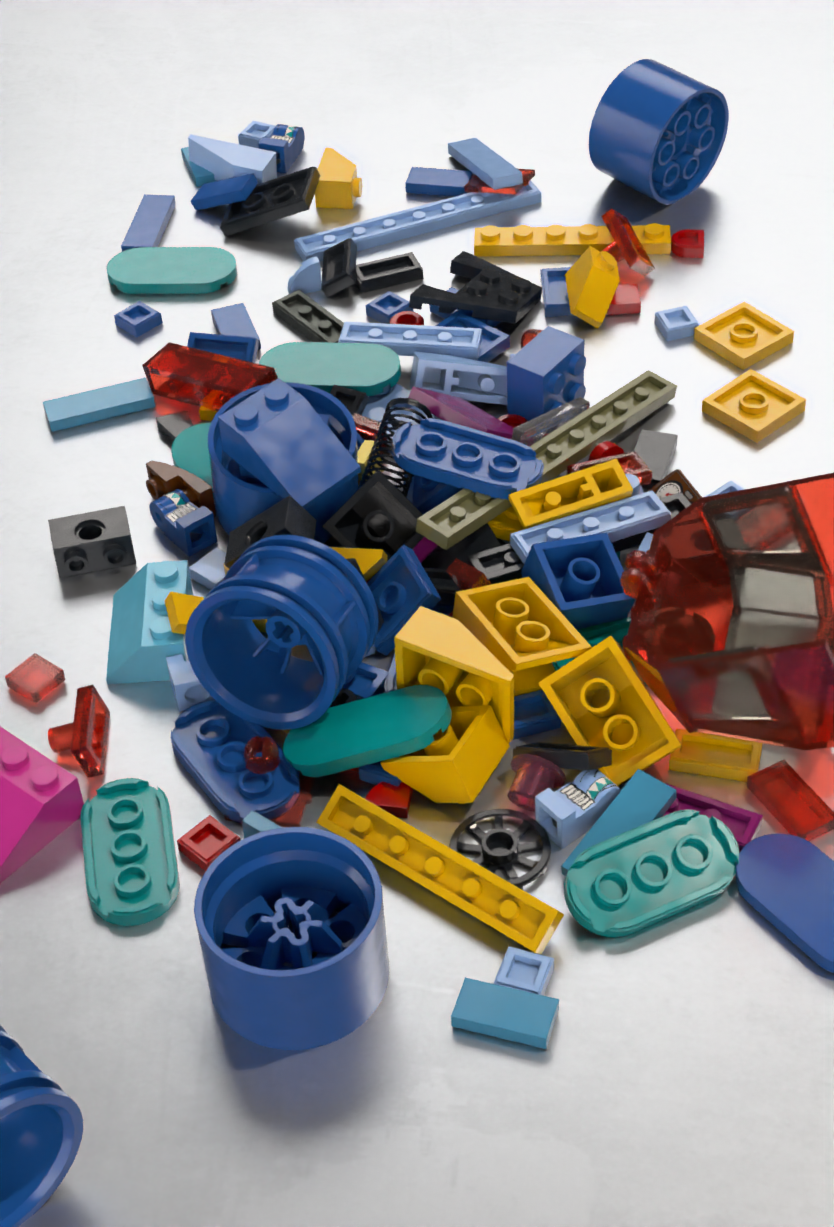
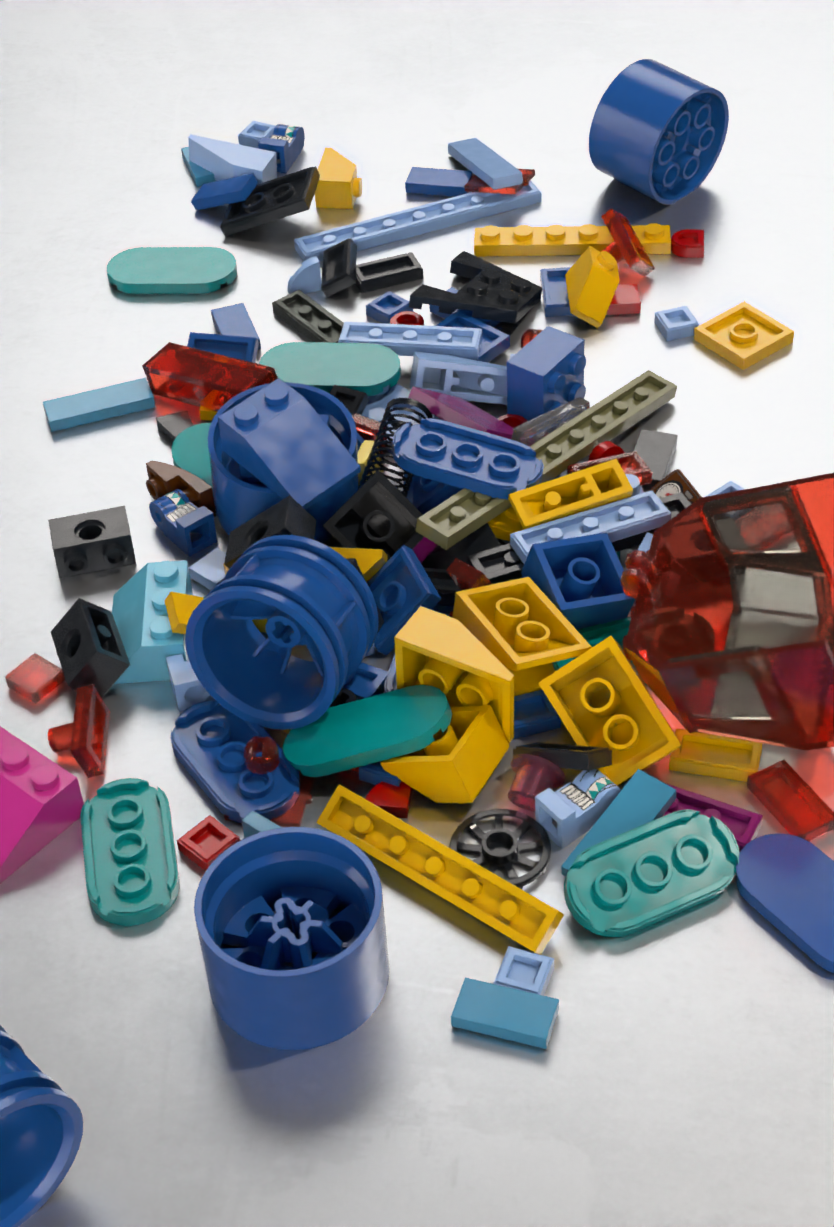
(89, 647): none -> black brick
(138, 319): blue tile -> none
(149, 221): tile -> none
(753, 405): yellow tile -> none

